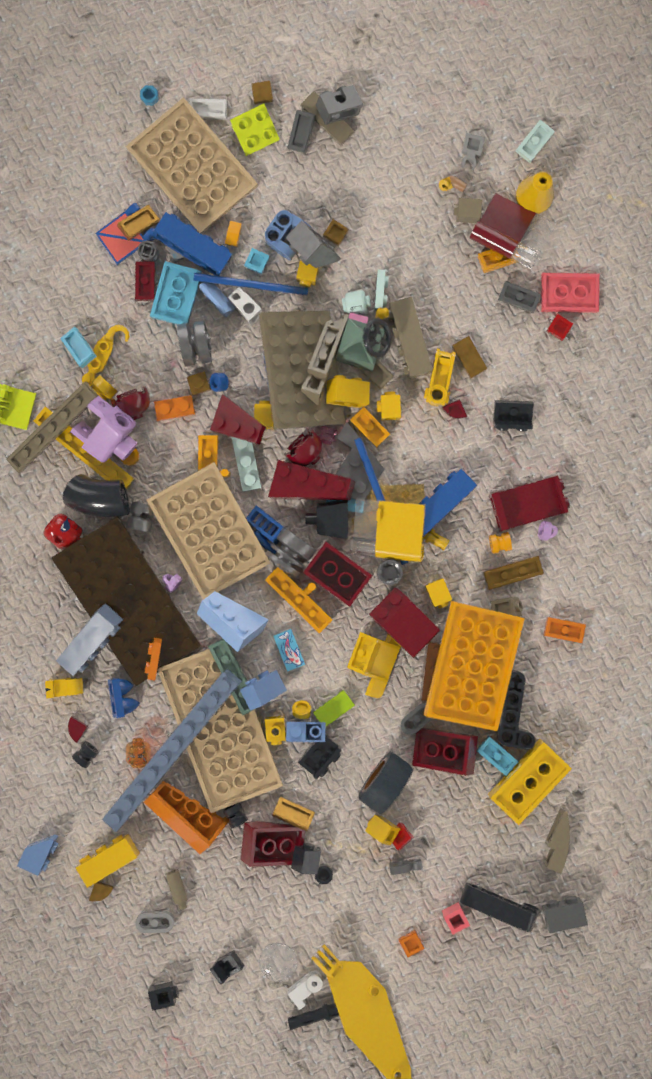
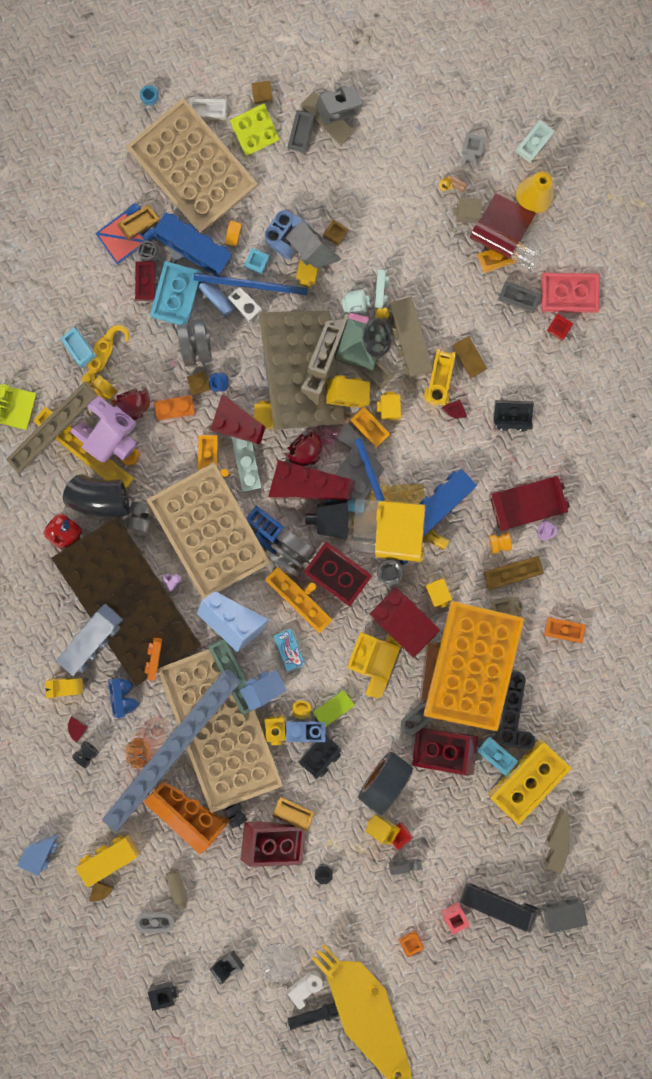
(306, 859): black brick -> none

